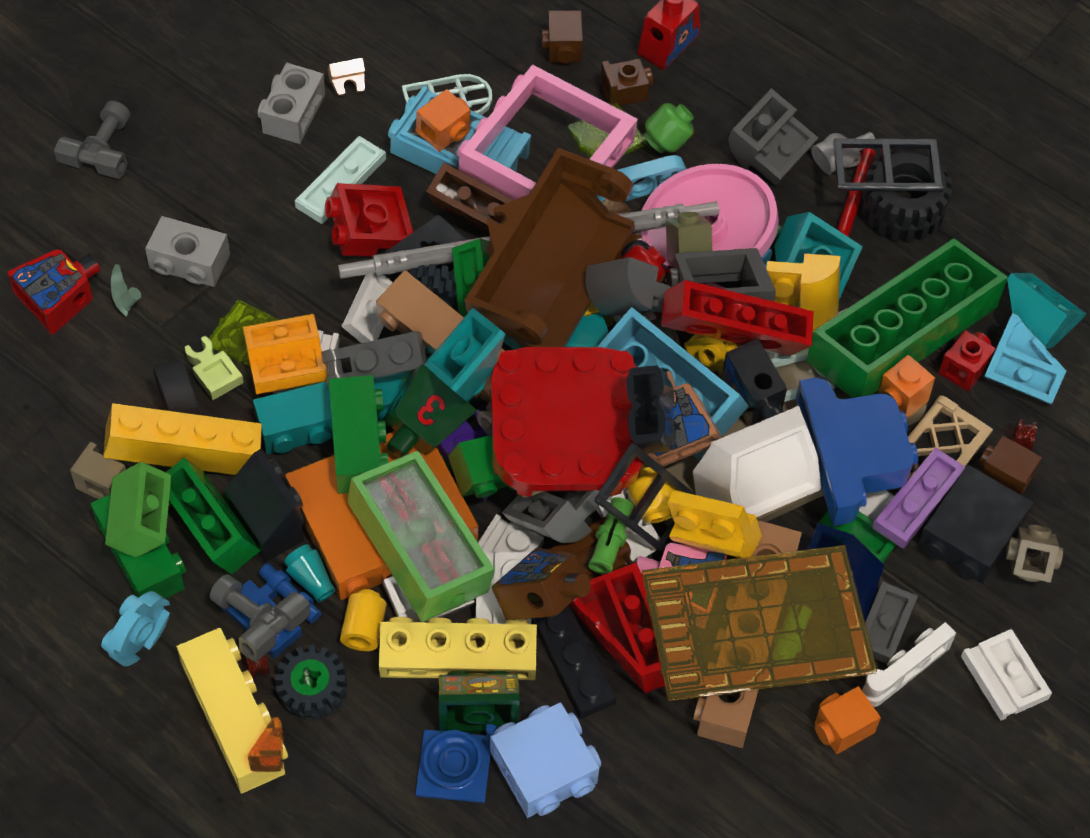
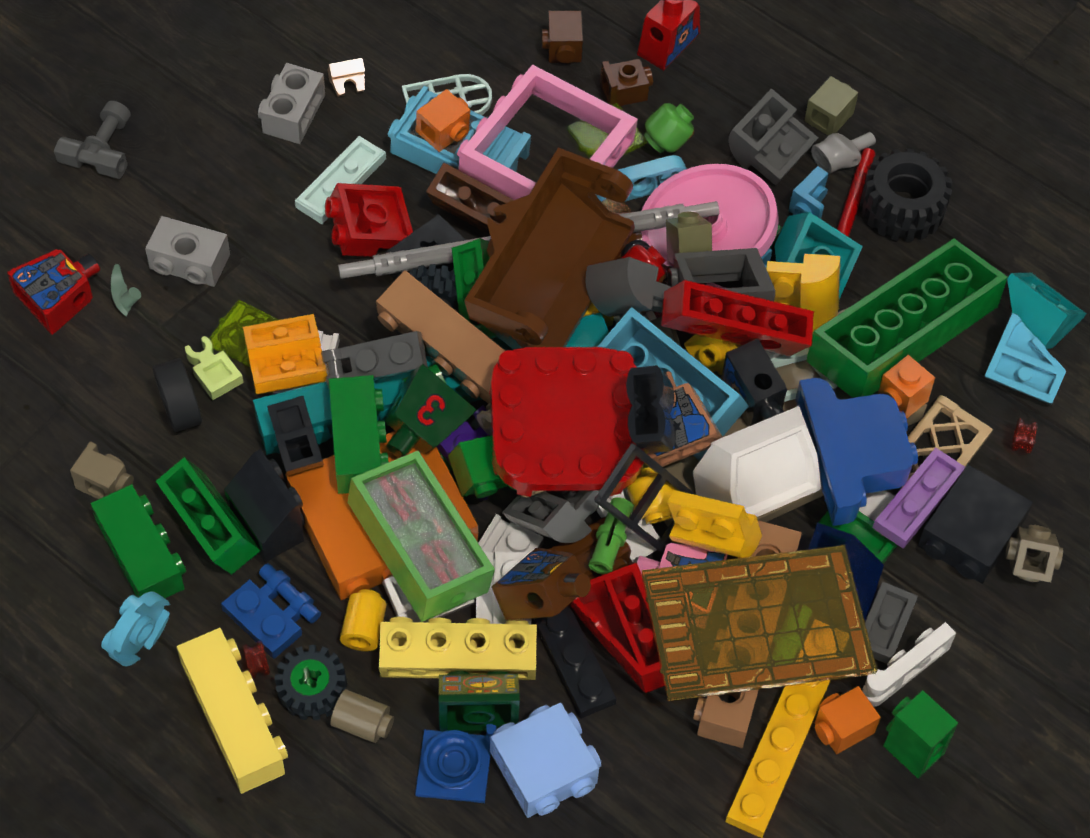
(138, 509): bright green brick -> none
(169, 436): yellow brick -> none
(265, 619): dark grey bar -> none
(268, 750): clear orange slope -> none
(295, 435): none -> black brick
(308, 571): teal cone -> none
(362, 315): white plate -> none
(362, 716): none -> dark tan brick
(468, 355): teal slope -> none
(776, 757): none -> yellow plate
(810, 193): none -> dark azure bracket
(831, 106): none -> olive brick
(886, 145): black window -> none
(919, 733): none -> green brick
(967, 359): red brick -> none
(1006, 674): white plate -> none
(1010, 464): reddish brown brick -> none

